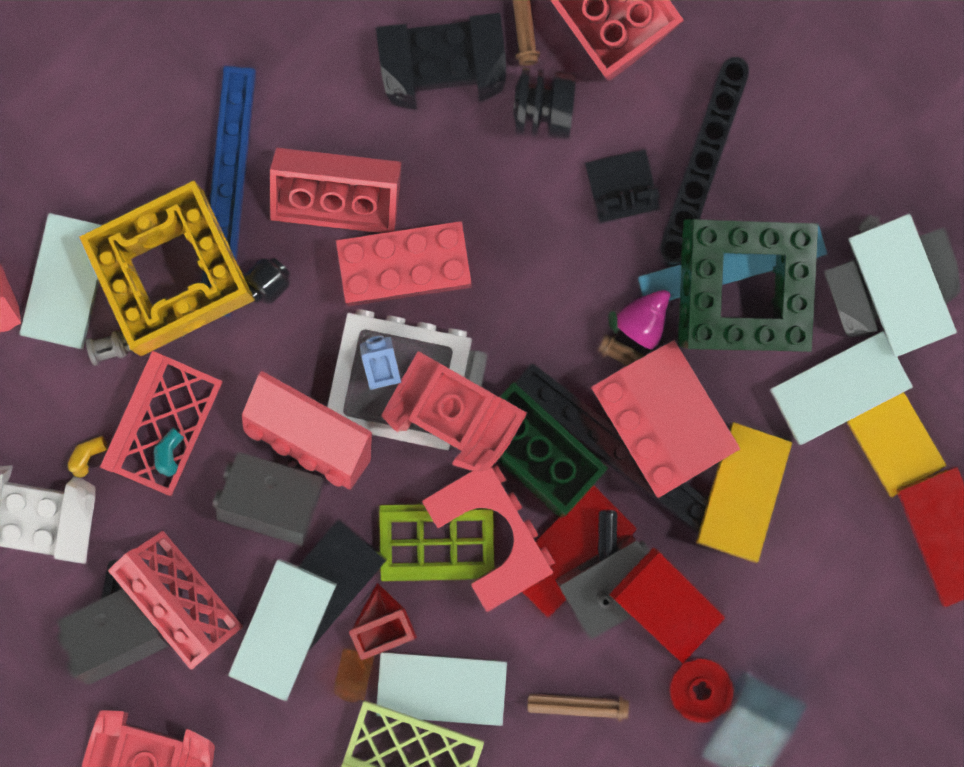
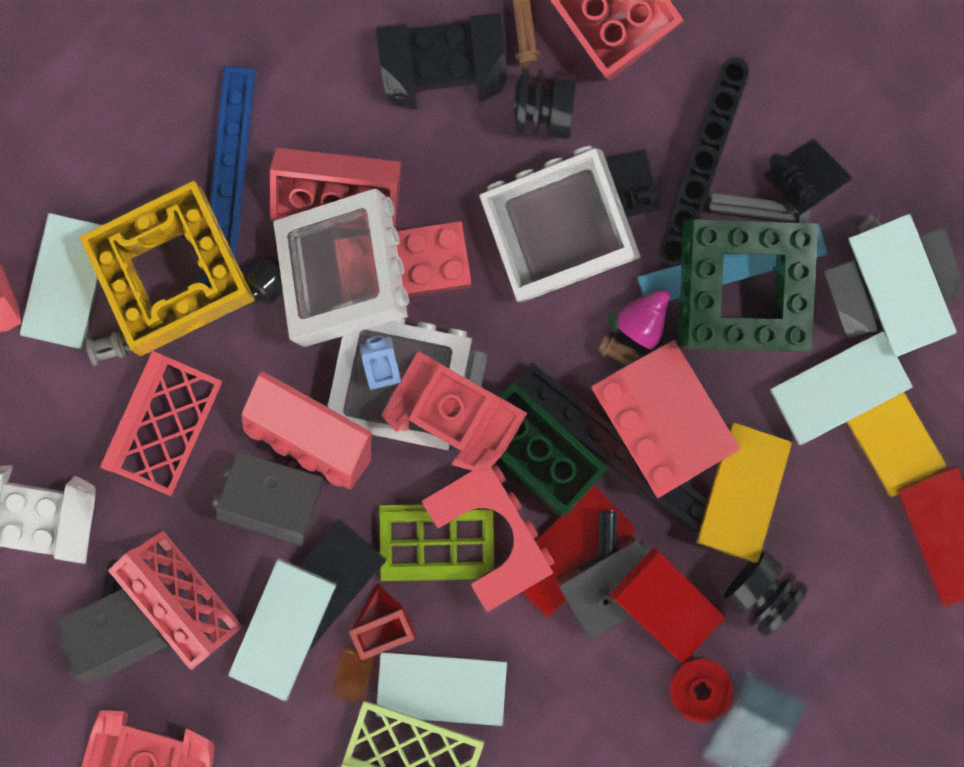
(78, 461): yellow arm -> none
(164, 453): teal arm -> none
(340, 268): none -> piece
(559, 224): none -> clear piece
(578, 706): medium nougat axle -> none
(756, 208): none -> light grey axle
(770, 597): none -> black wheel
(806, 176): none -> black hinge

